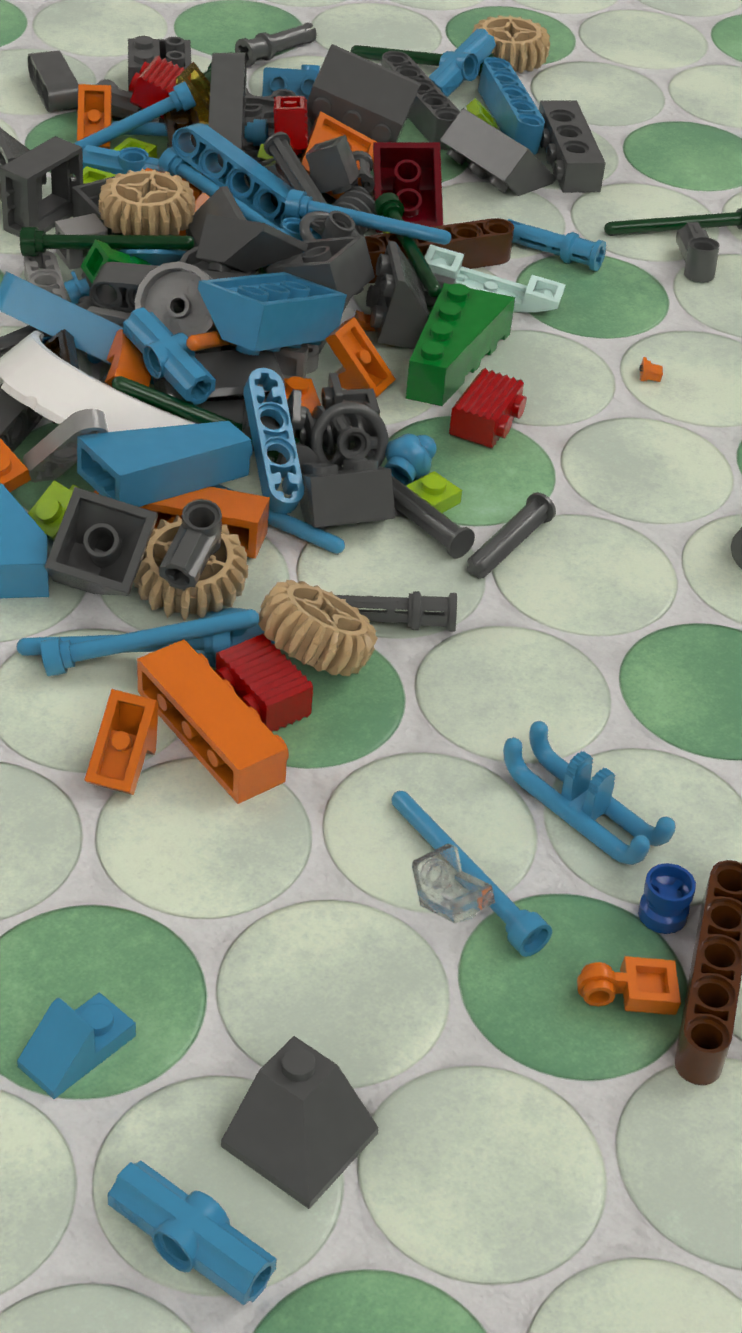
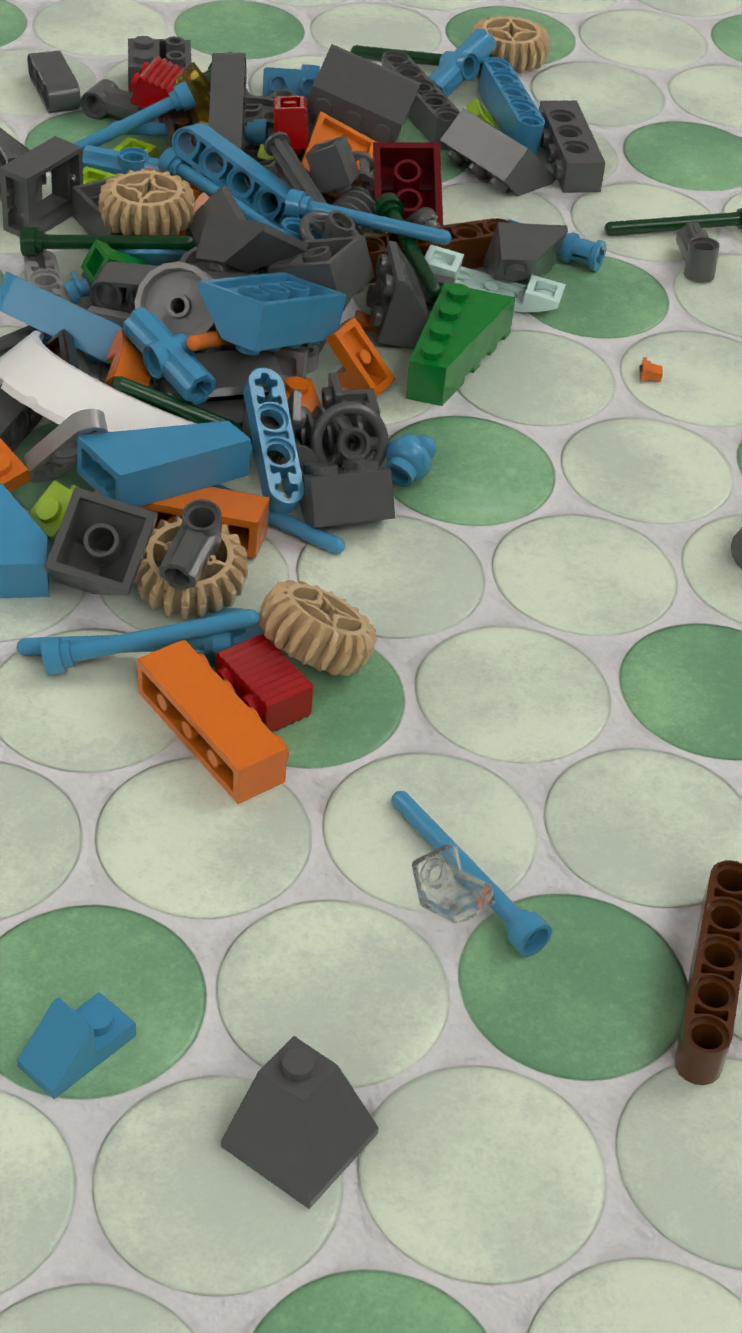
(80, 225): light grey panel -> none
(94, 110): orange slope -> none
(123, 741): orange slope -> none
(192, 1232): dark azure piece -> none
(266, 46): dark grey pin -> none
(415, 604): dark grey pin -> none
(424, 216): none -> dark grey arm
(431, 520): dark grey axle -> none
(437, 491): lime plate -> none
(487, 408): red brick -> none
(523, 250): none -> dark grey slope
(537, 510): dark grey axle -> none
(583, 798): dark azure piece -> none
(645, 983): orange plate -> none
(666, 898): blue wheel -> none

